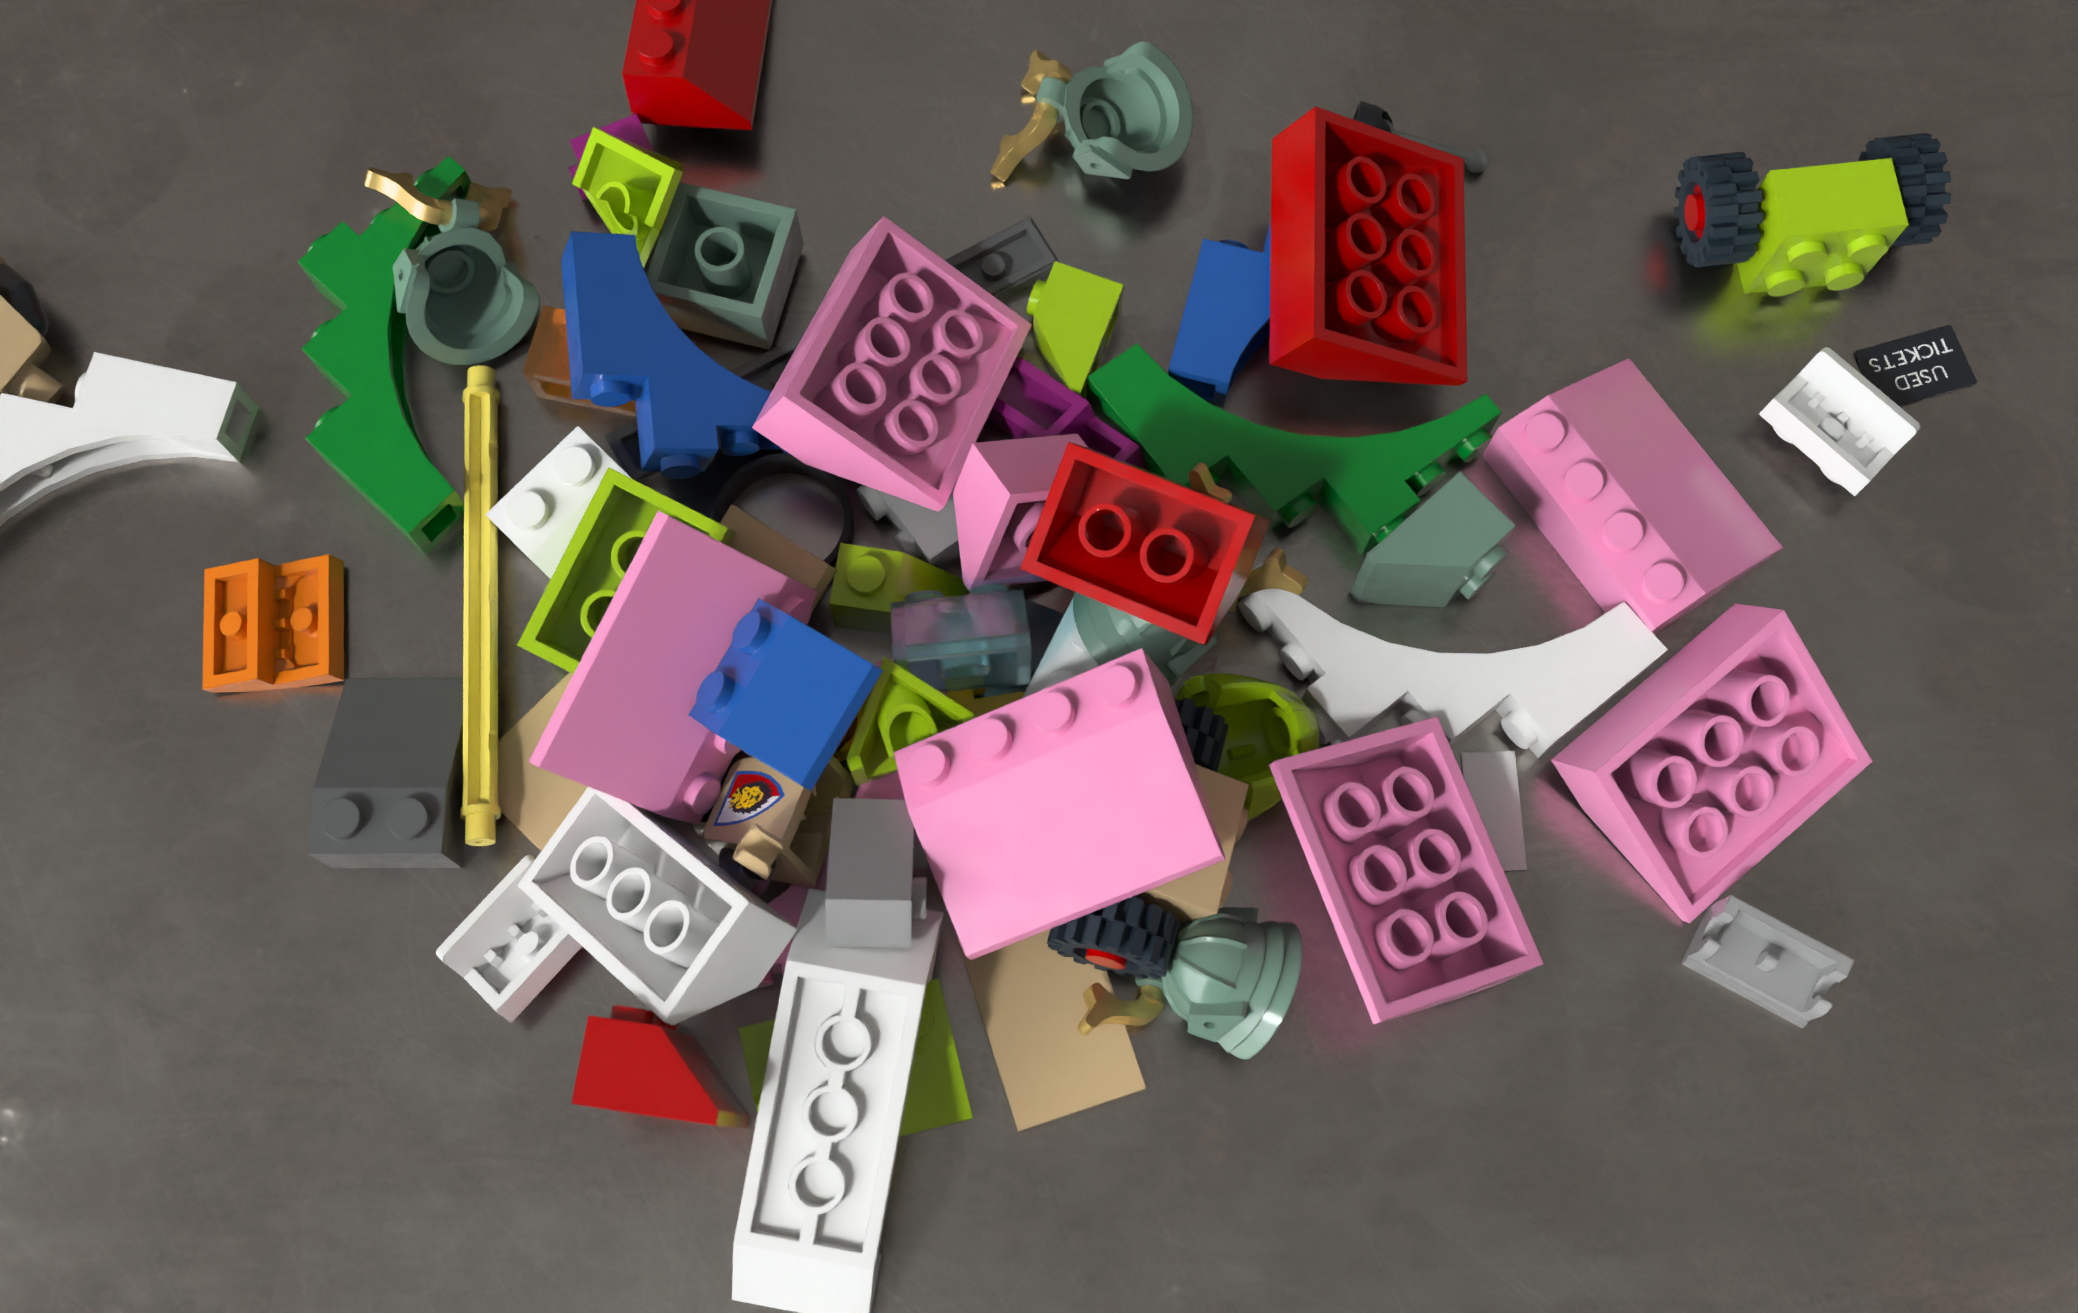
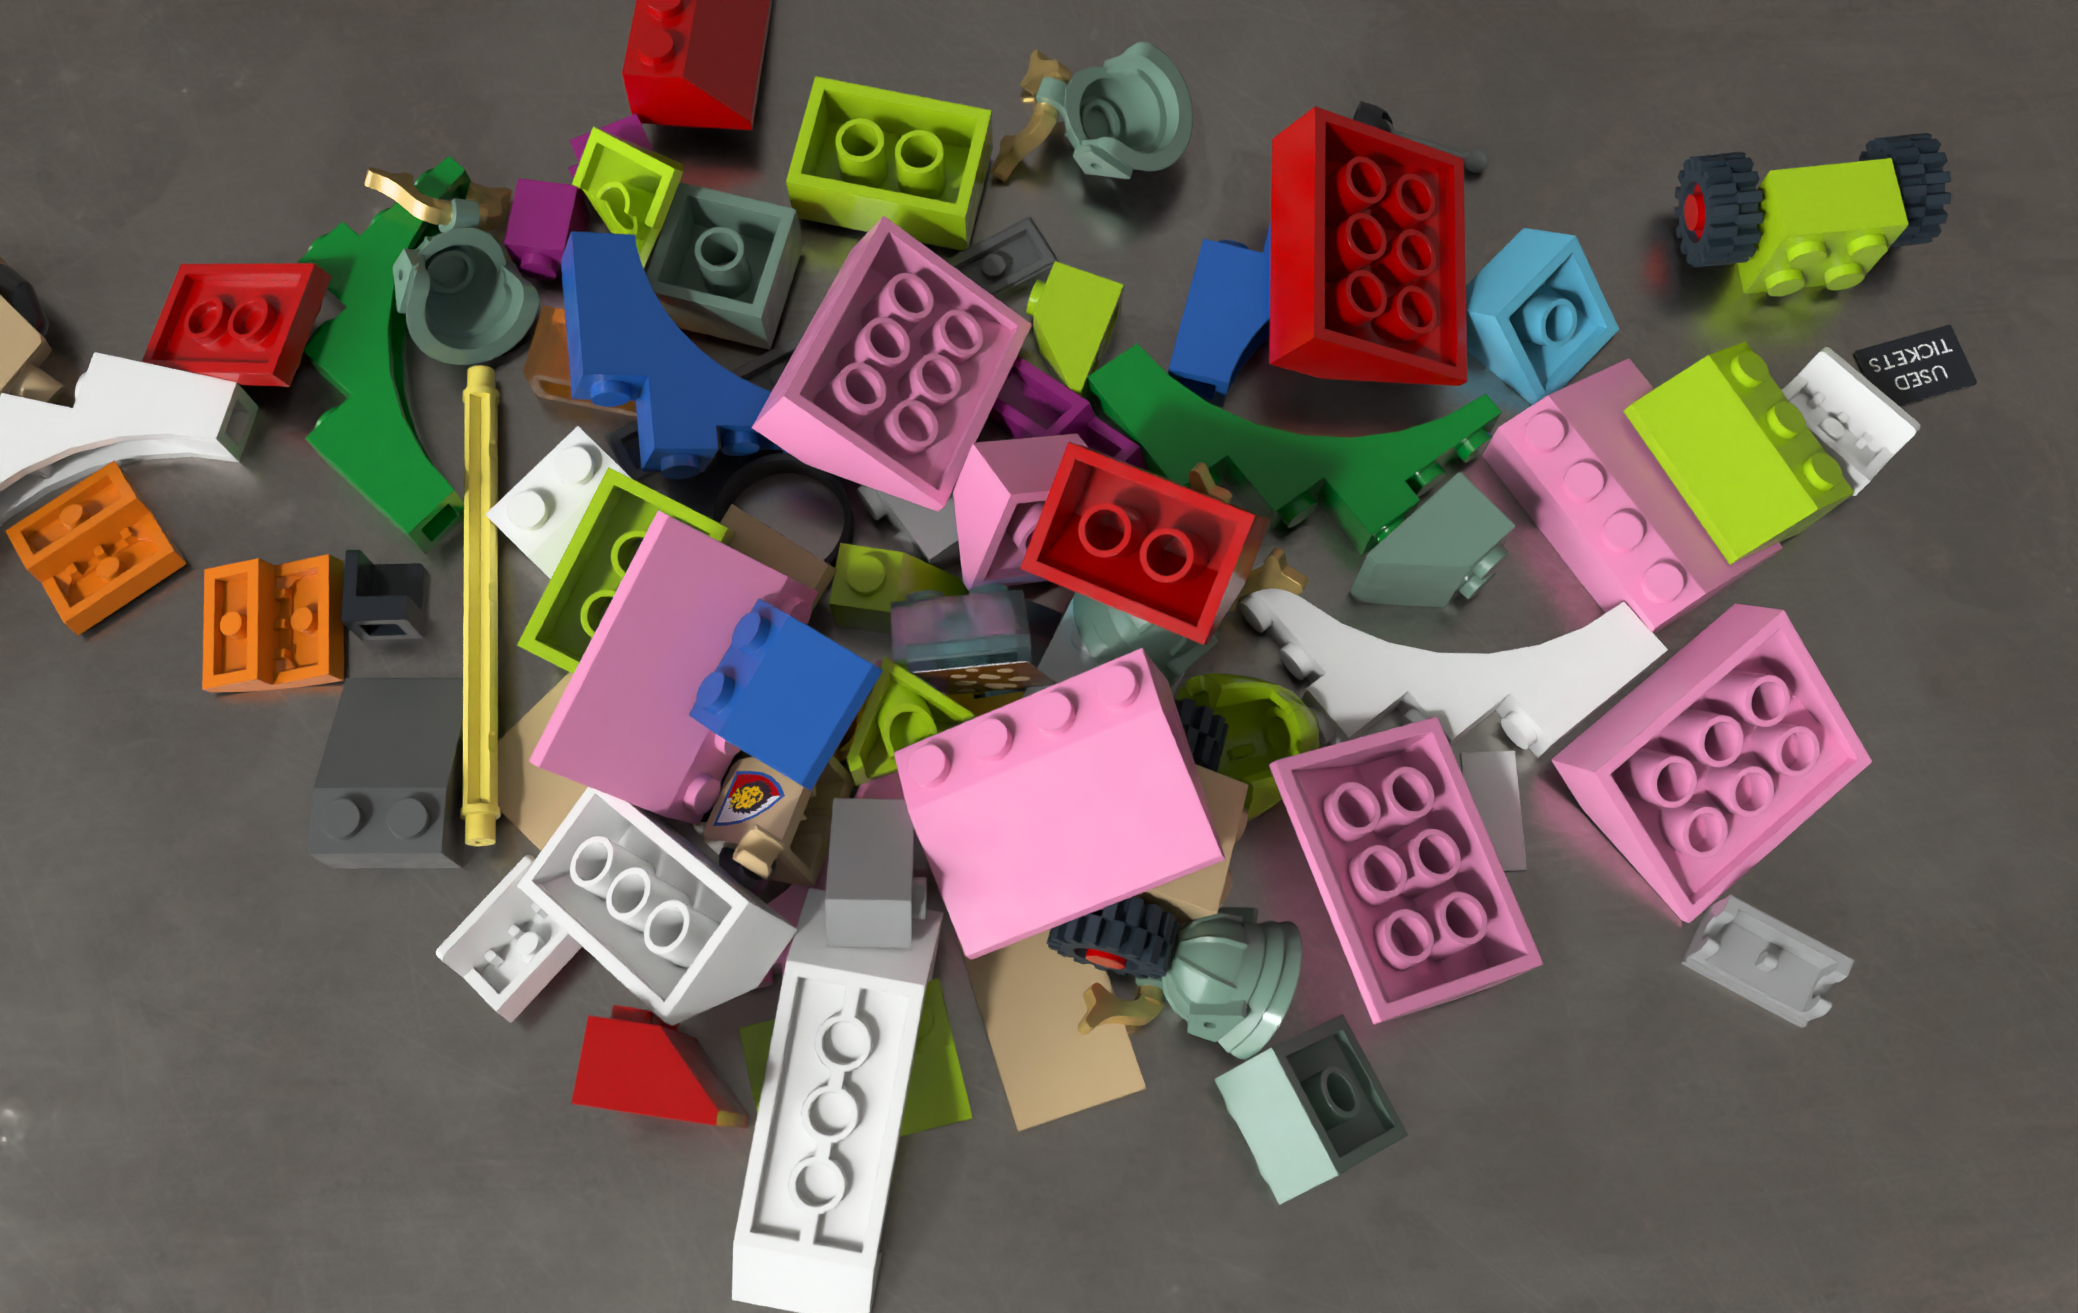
(95, 548): none -> orange slope
(239, 321): none -> red plate
(383, 598): none -> black panel
(542, 224): none -> magenta brick
(892, 157): none -> lime brick
(986, 678): none -> reddish brown sticker
(1310, 1108): none -> sand green slope
(1537, 313): none -> medium azure slope
(1739, 452): none -> lime slope

